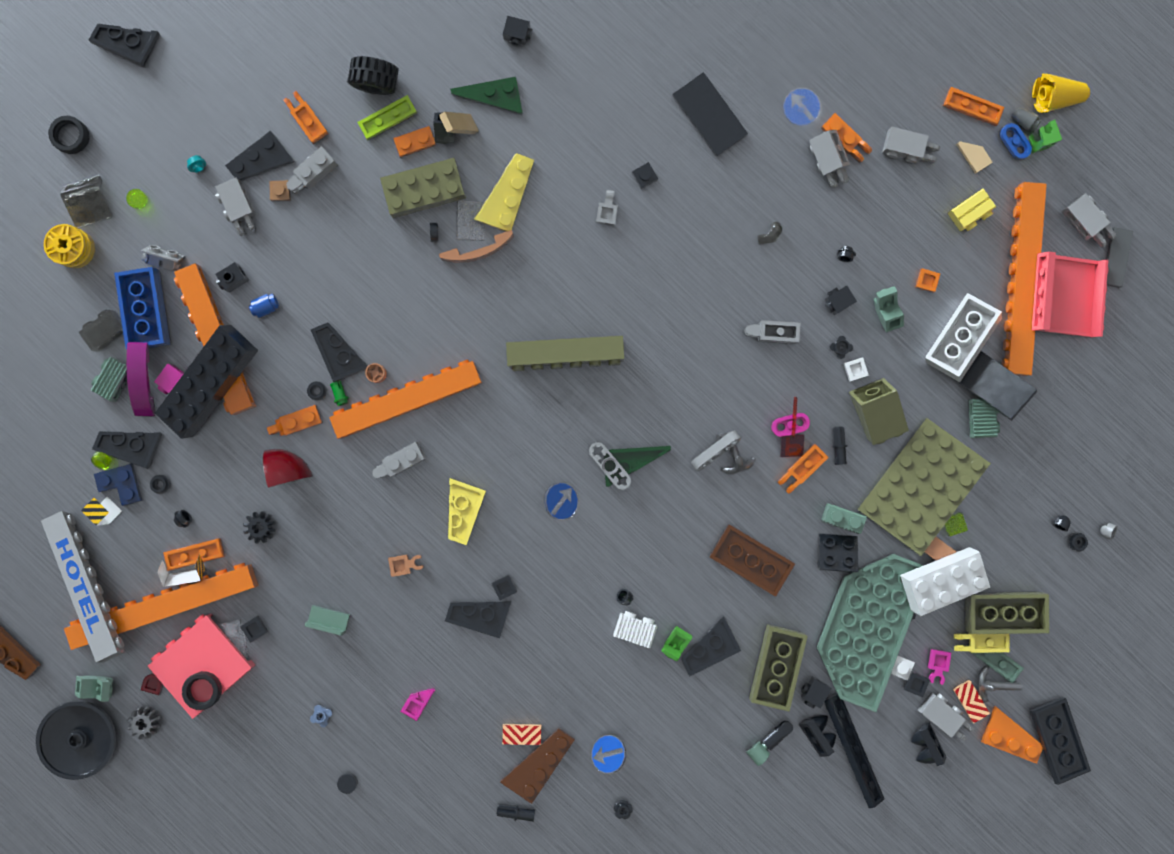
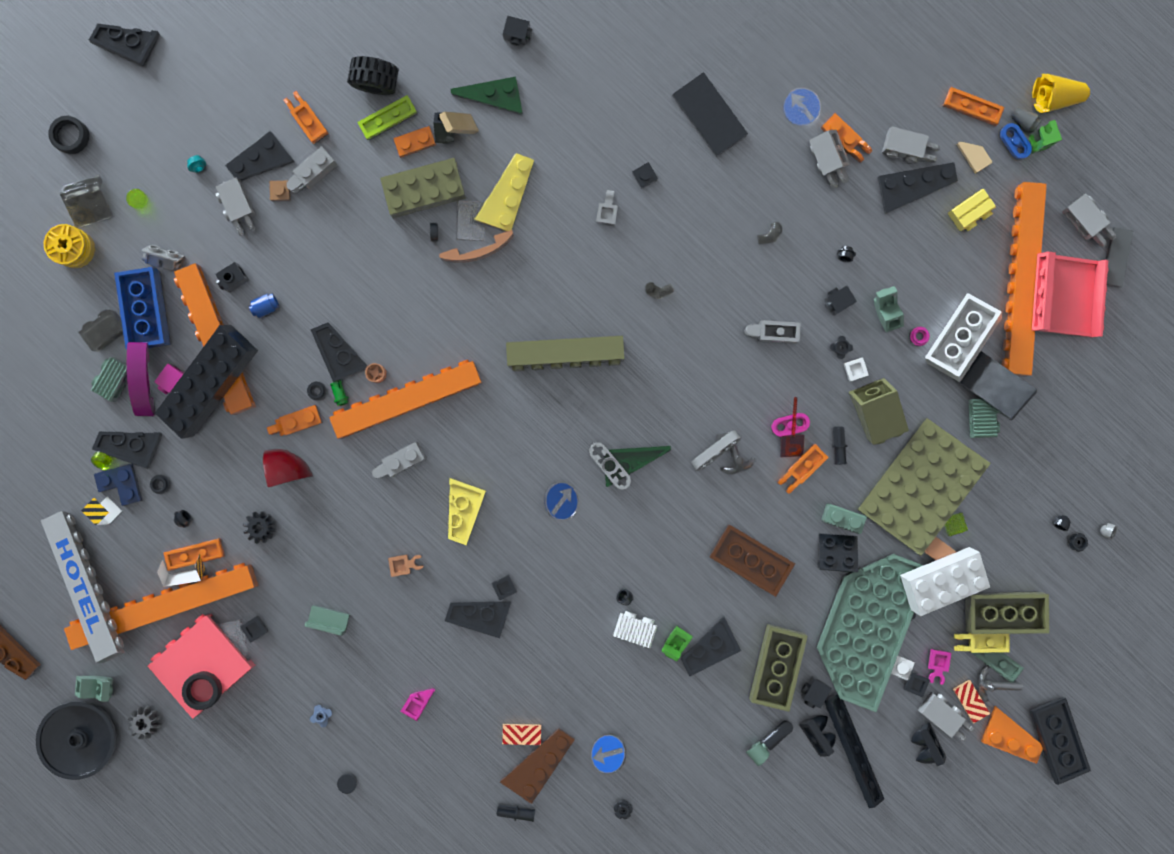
(152, 684): dark red tile -> none
(657, 292): none -> clear smoke arm
(910, 185): none -> black wing
(925, 336): none -> dark pink plate
(927, 280): orange tile -> none

